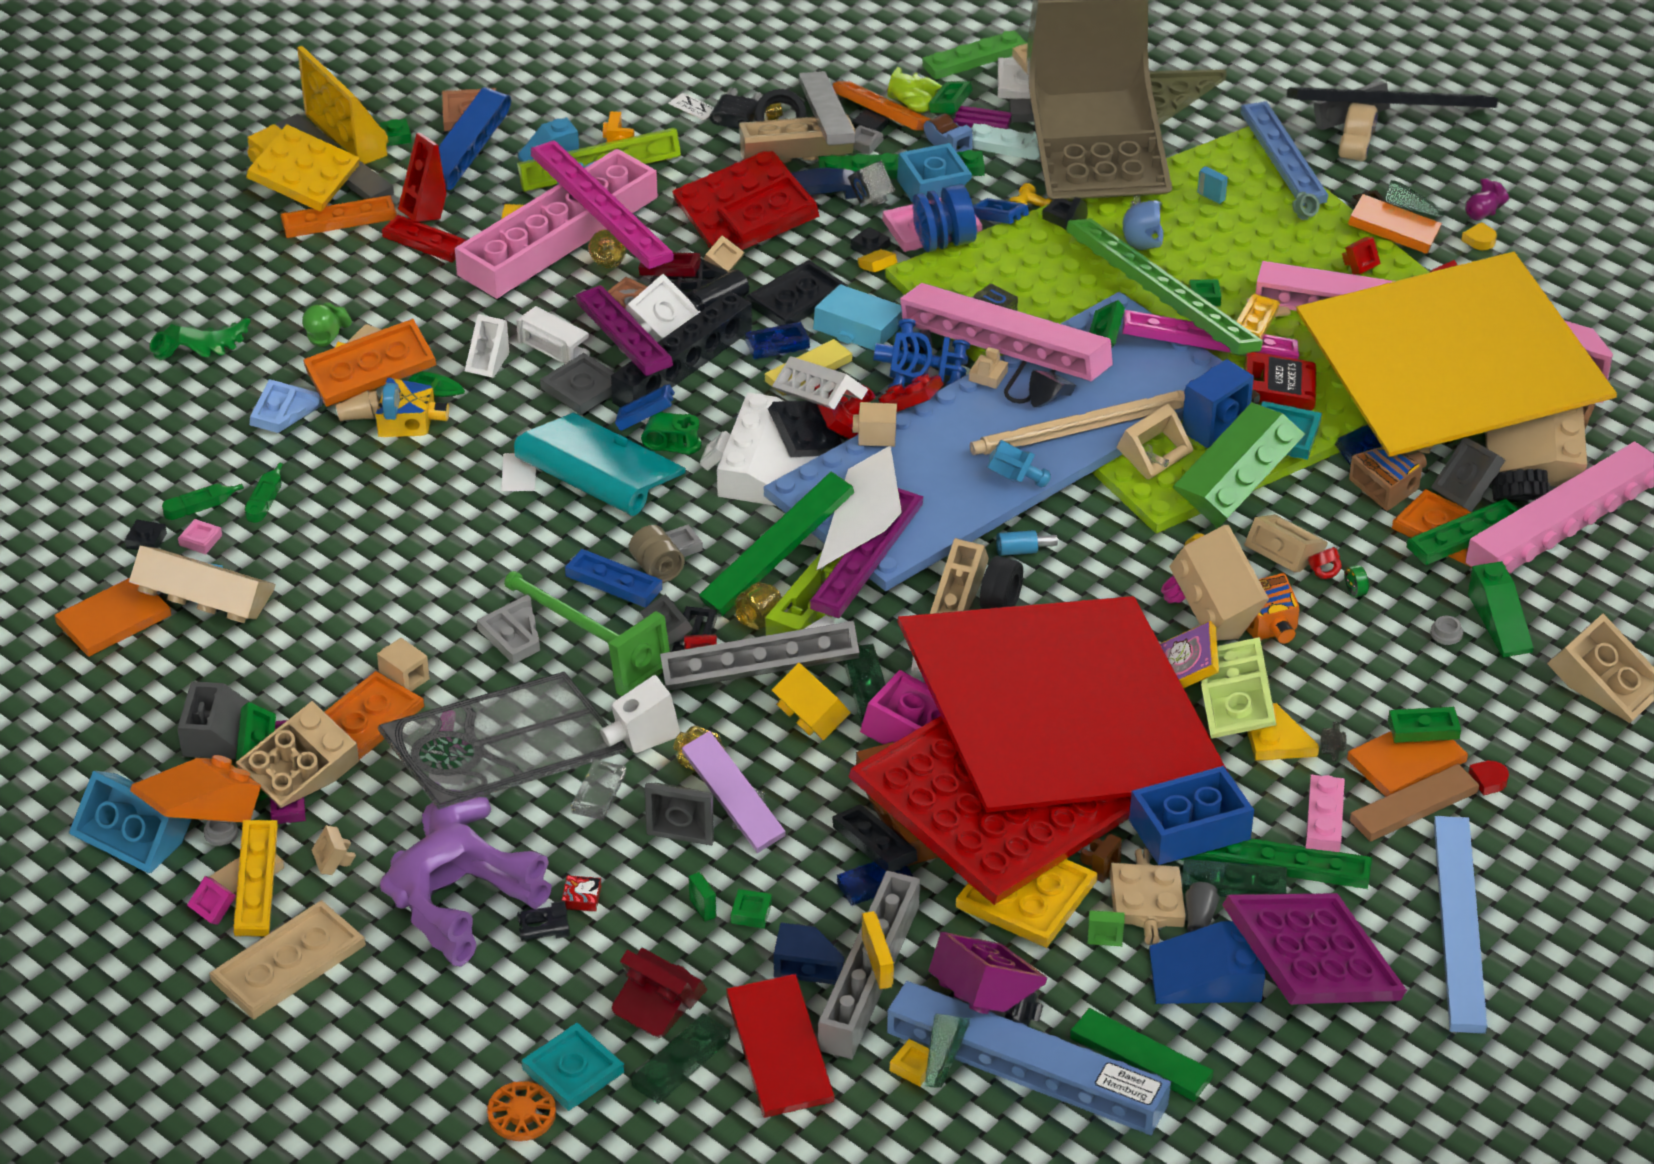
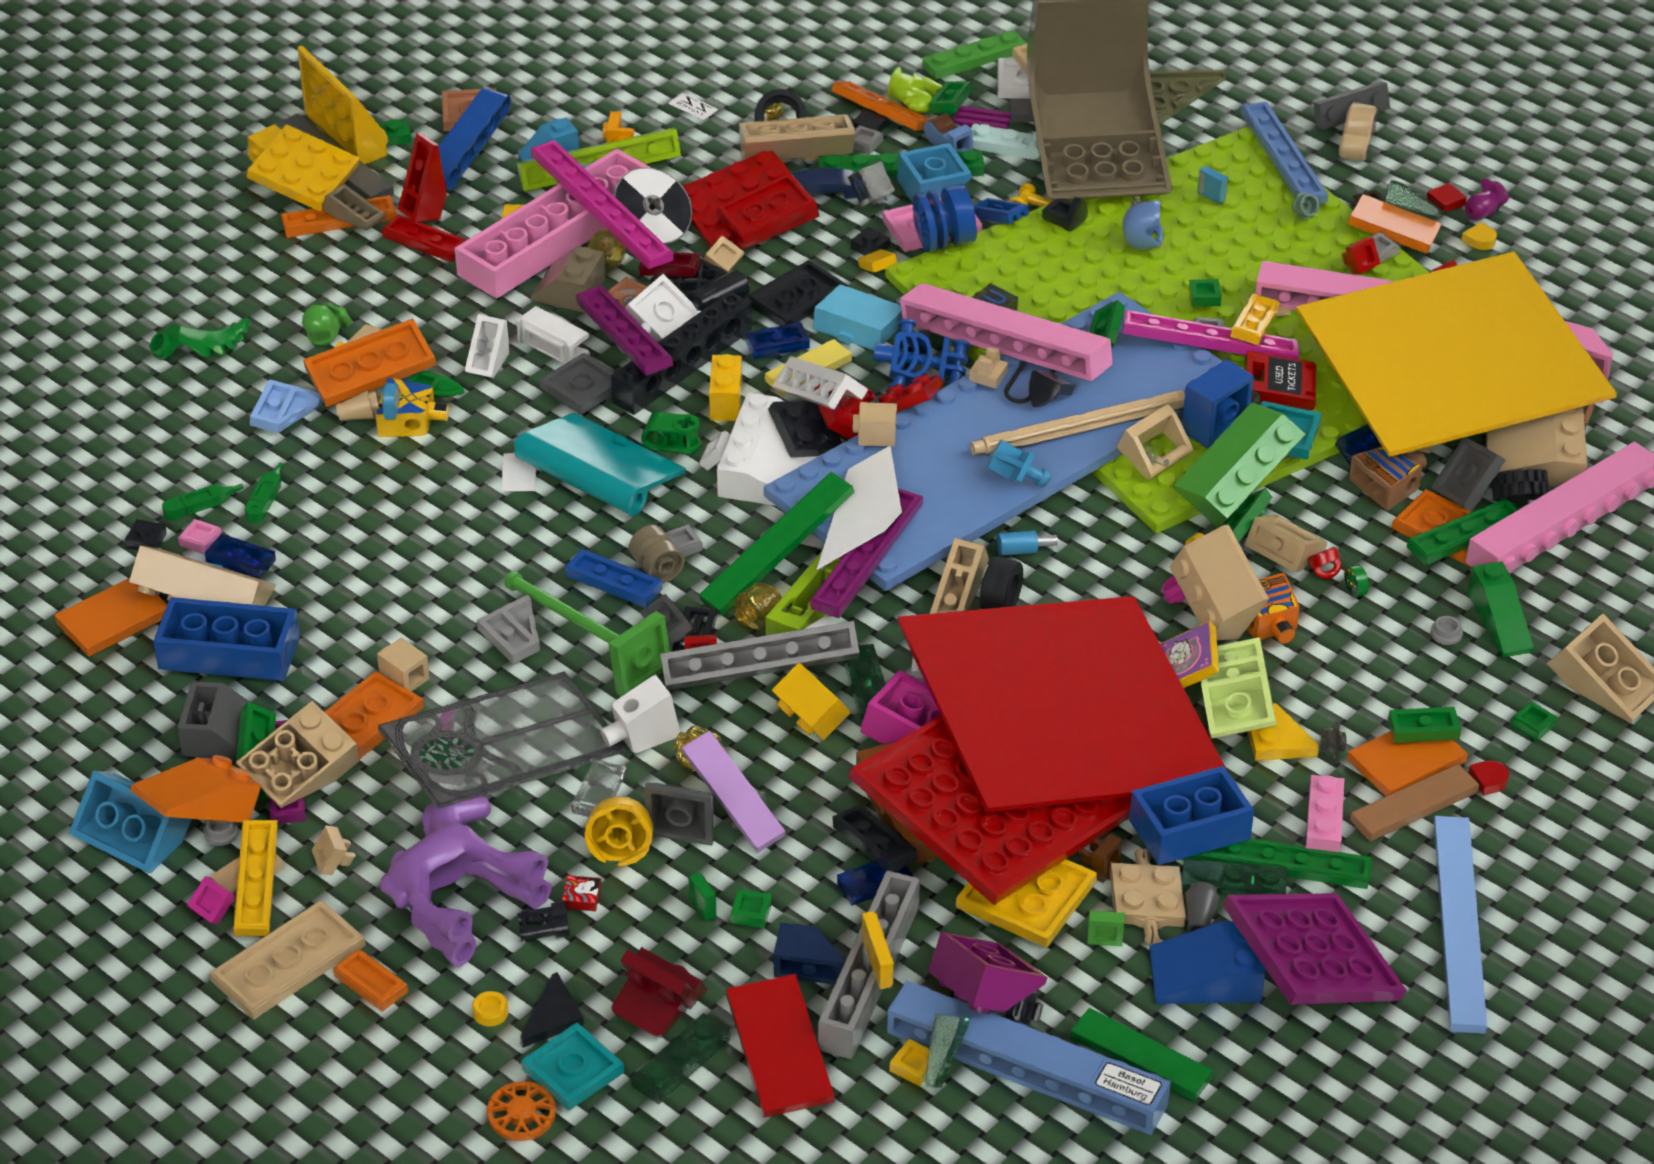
(227, 639): none -> blue brick
(240, 556): none -> clear blue plate
(342, 199): none -> dark tan slope
(370, 980): none -> orange tile
(490, 1008): none -> yellow tile
(552, 1014): none -> black tile
(570, 275): none -> dark tan slope
(619, 830): none -> yellow cylinder
(644, 407): blue tile -> none
(652, 186): none -> piece
(725, 387): none -> yellow brick
(734, 109): black piece -> none
(827, 108): light grey tile -> none
(1165, 286): bright green plate -> none
(1244, 515): none -> green plate
(1385, 247): none -> light grey tile
(1391, 97): black tile -> none
(1447, 197): none -> red tile
(1533, 721): none -> green tile

